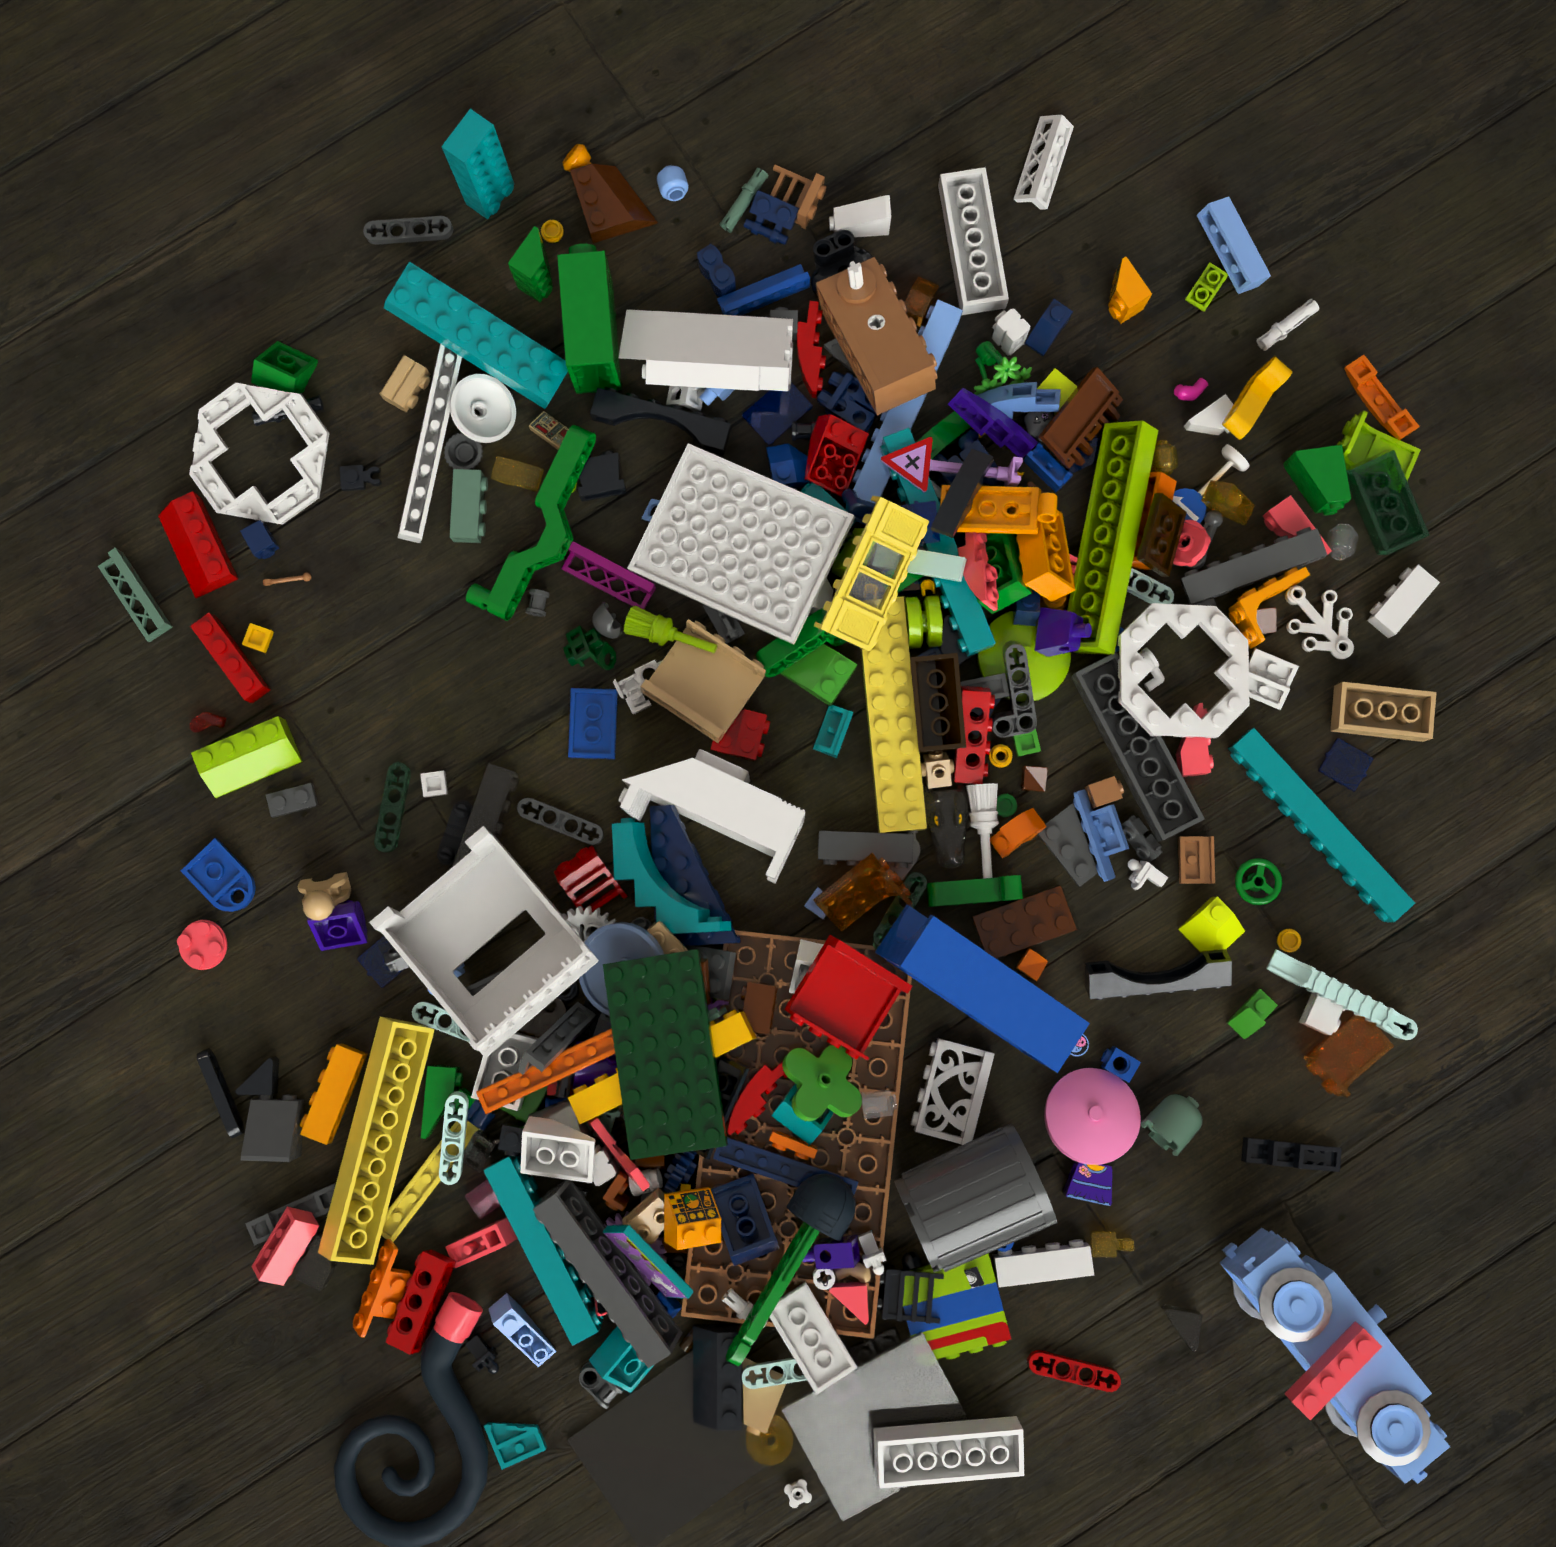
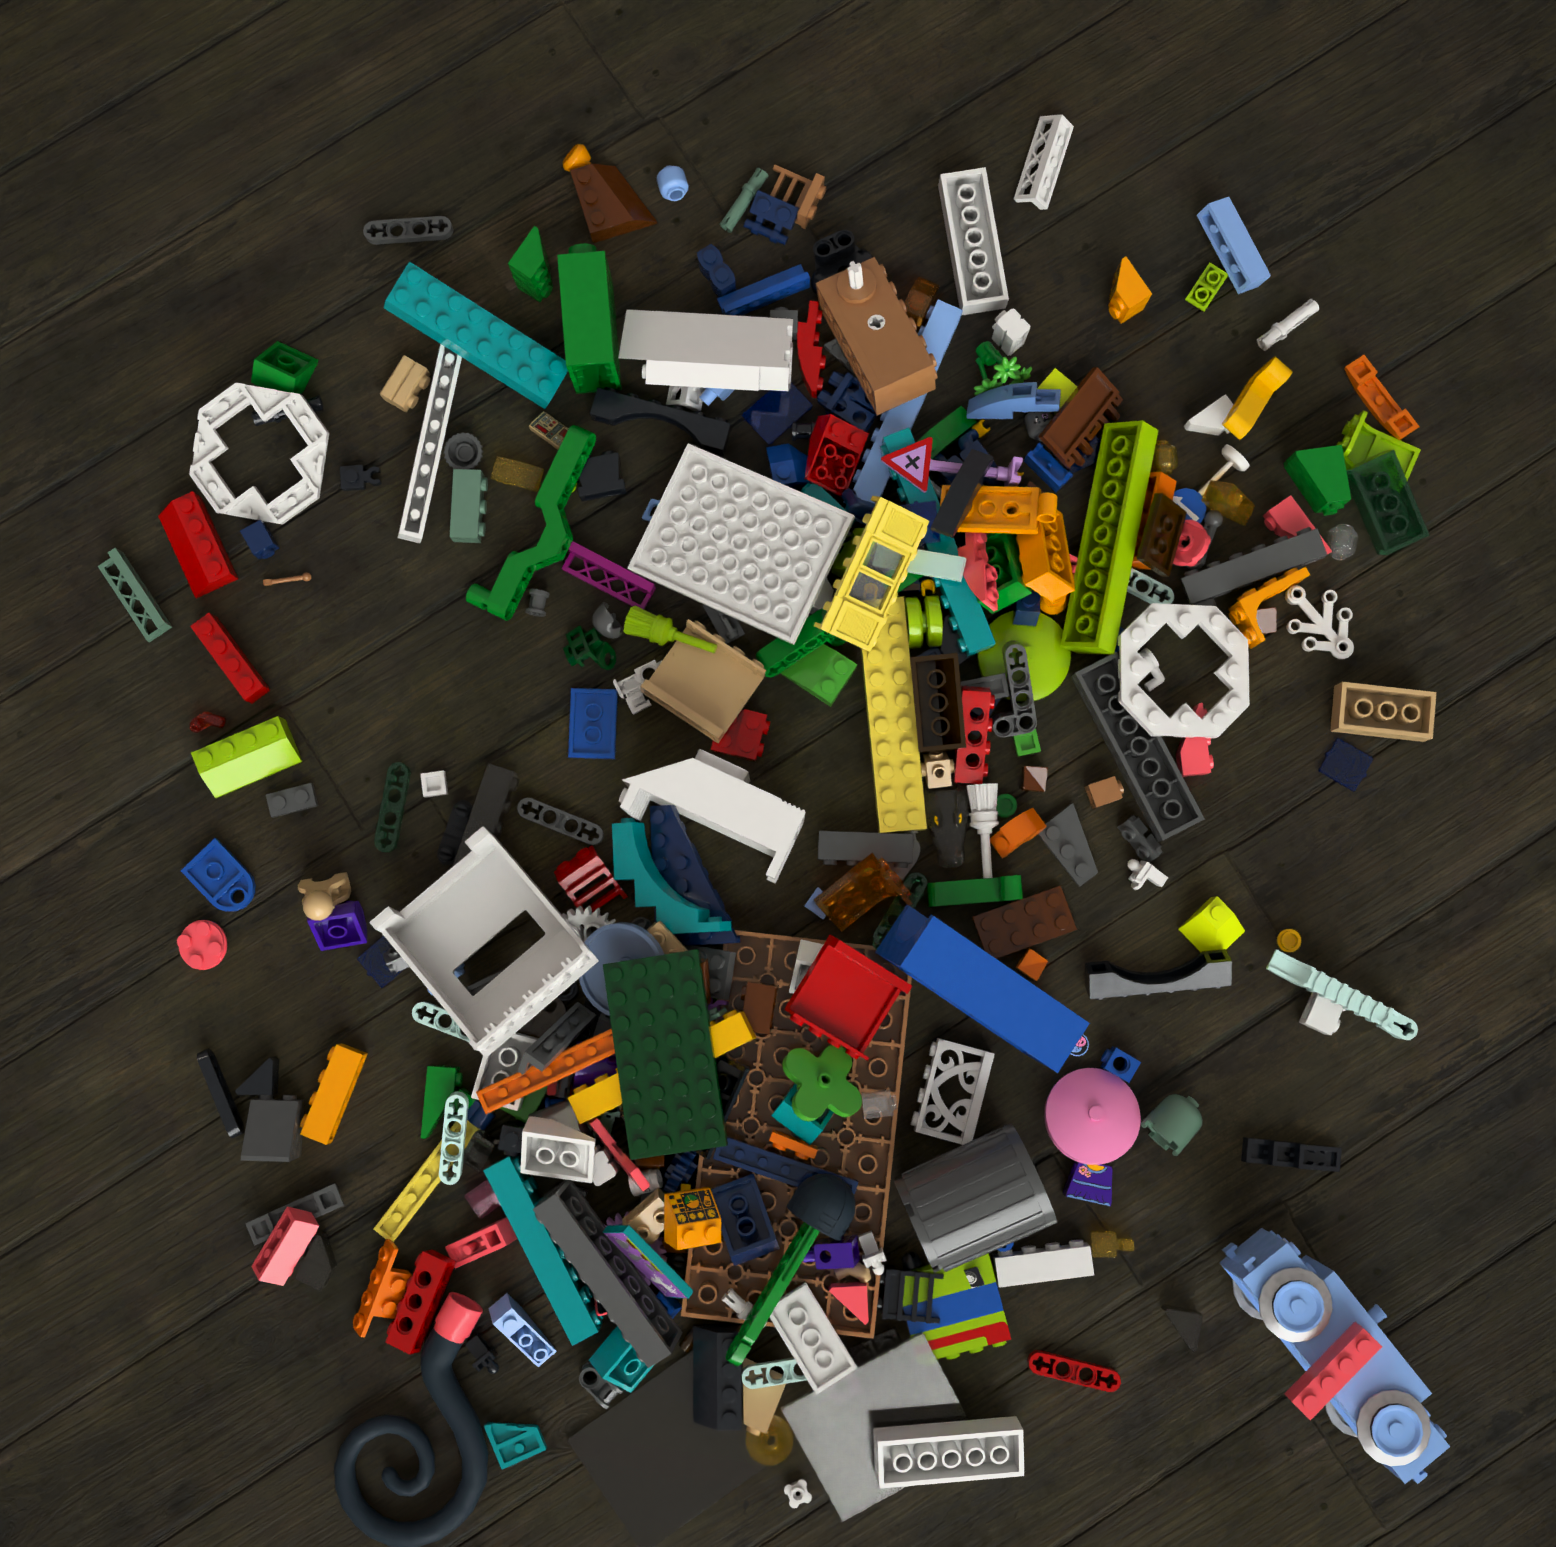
(257, 638): yellow plate -> none
(376, 1141): light yellow brick -> none
(478, 164): teal brick -> none
(491, 400): white dish -> none
(552, 231): yellow plate -> none
(615, 1194): dark orange bracket -> none
(750, 1100): red slope -> none
(819, 1282): white bush -> none
(833, 731): teal hinge -> none
(863, 218): white slope -> none
(989, 420): dark purple slope -> none
(1007, 753): yellow plate -> none
(1048, 327): dark blue slope -> none
(1060, 632): dark purple torso -> none
(1103, 832): medium blue bracket -> none
(1190, 393): dark pink arm -> none
(1196, 860): medium nougat plate -> none
(1249, 882): green piece -> none
(1252, 1014): bright green slope -> none
(1270, 678): white slope -> none
(1320, 826): teal brick -> none
(1347, 1054): clear orange bracket -> none
(1402, 600): white brick -> none

